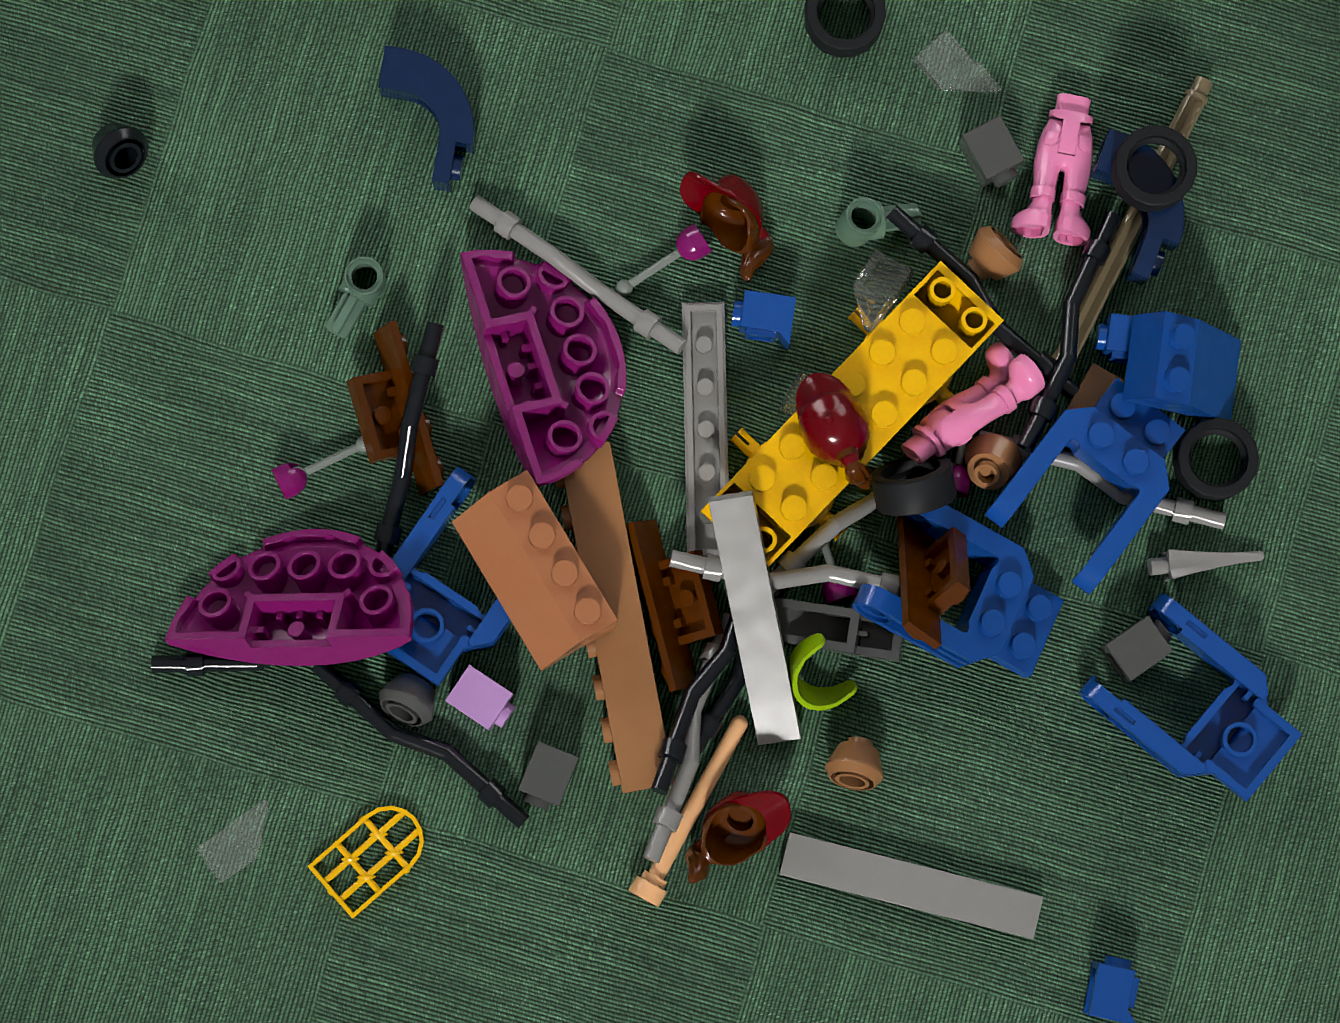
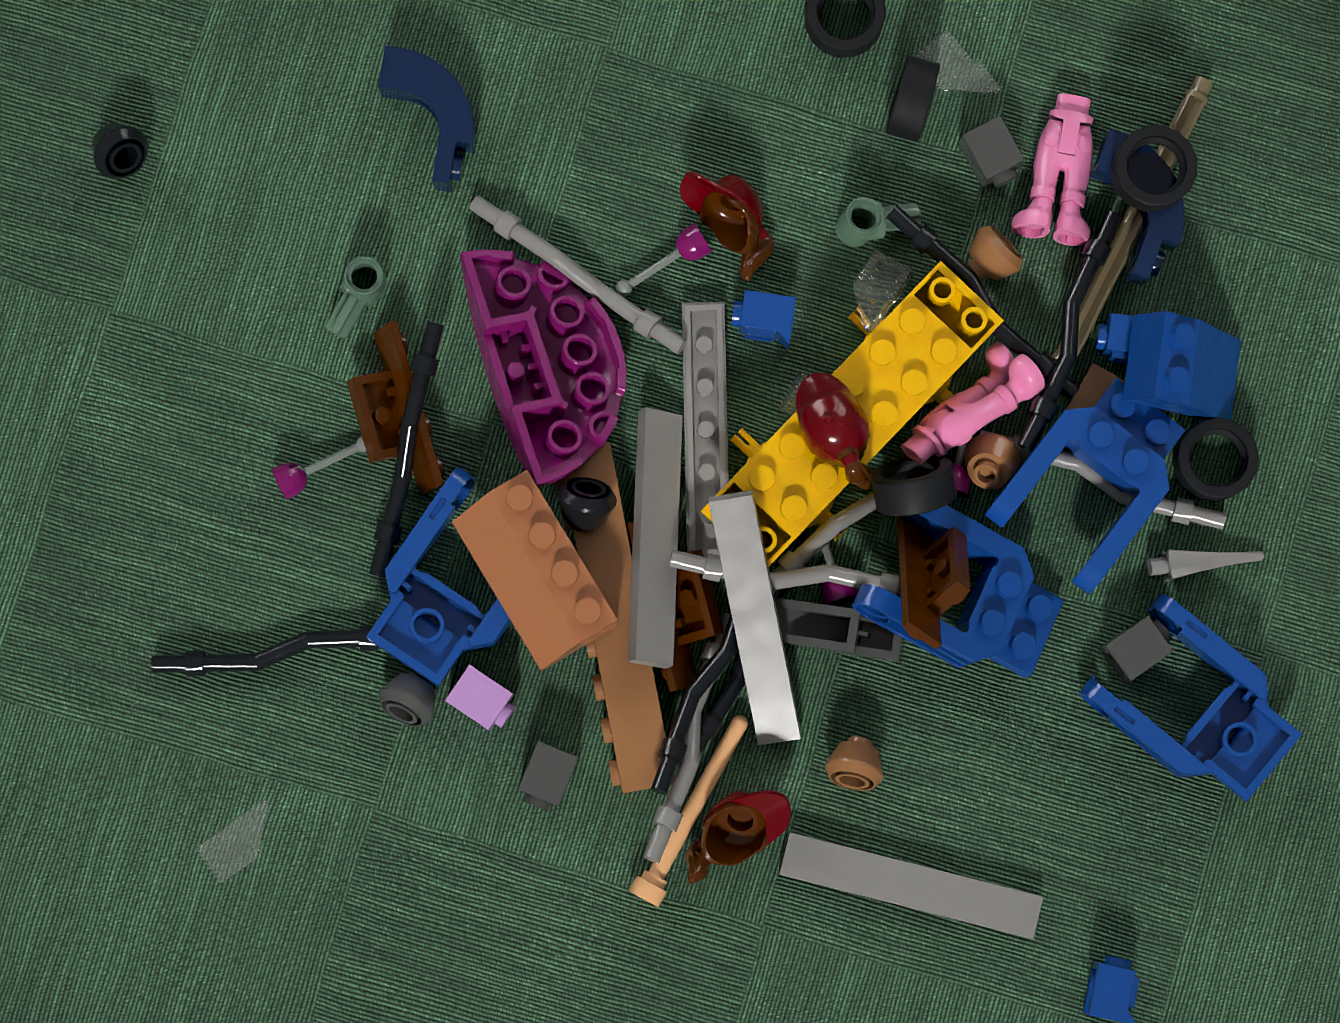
(299, 603): magenta brick -> none
(377, 834): yellow window -> none
(490, 791): black bar -> none
(585, 503): none -> black cone
(655, 538): none -> light grey tile
(811, 696): lime helmet -> none
(912, 98): none -> black tyre

